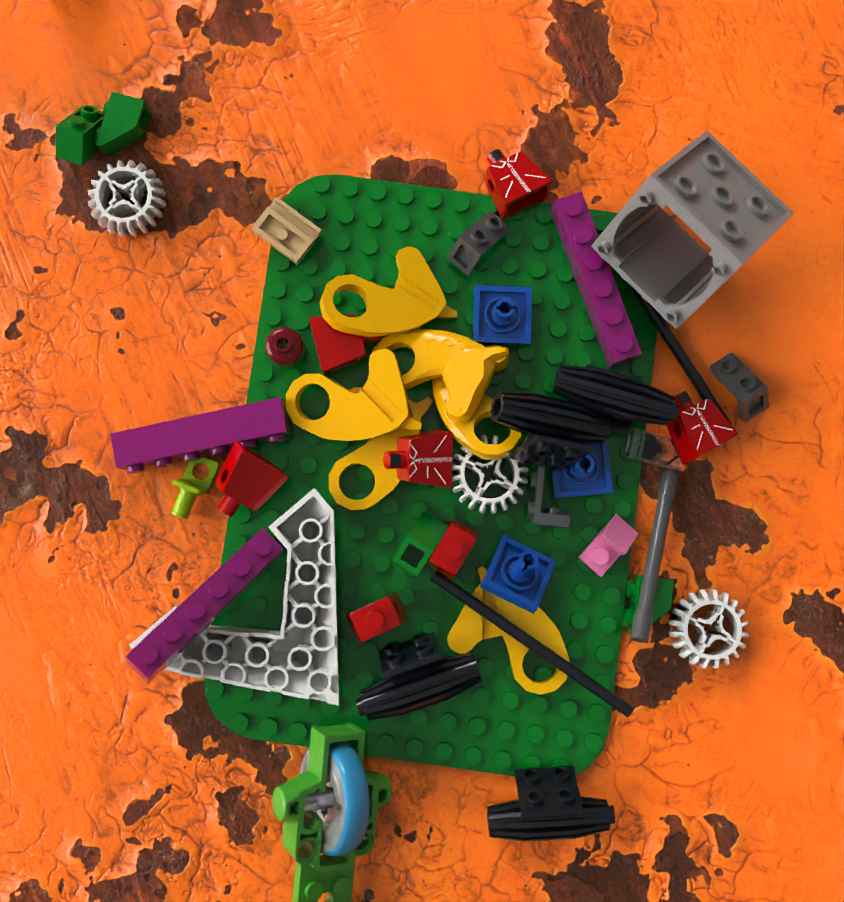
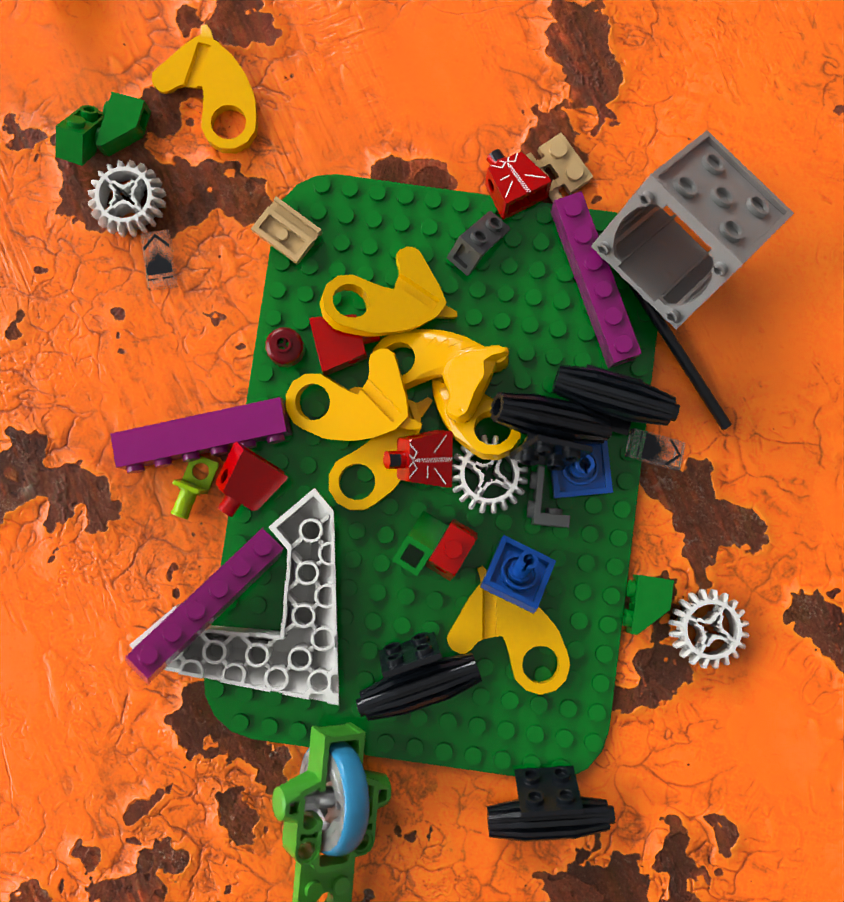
(159, 260): none -> clear tile
(225, 87): none -> yellow animal
(377, 617): red torso -> none
(502, 315): blue plate -> none
(532, 644): black piece -> none
(564, 164): none -> tan plate
(608, 545): bright pink slope -> none
(643, 615): dark grey piece -> none
(698, 428): red torso -> none
(743, 384): dark grey bracket -> none

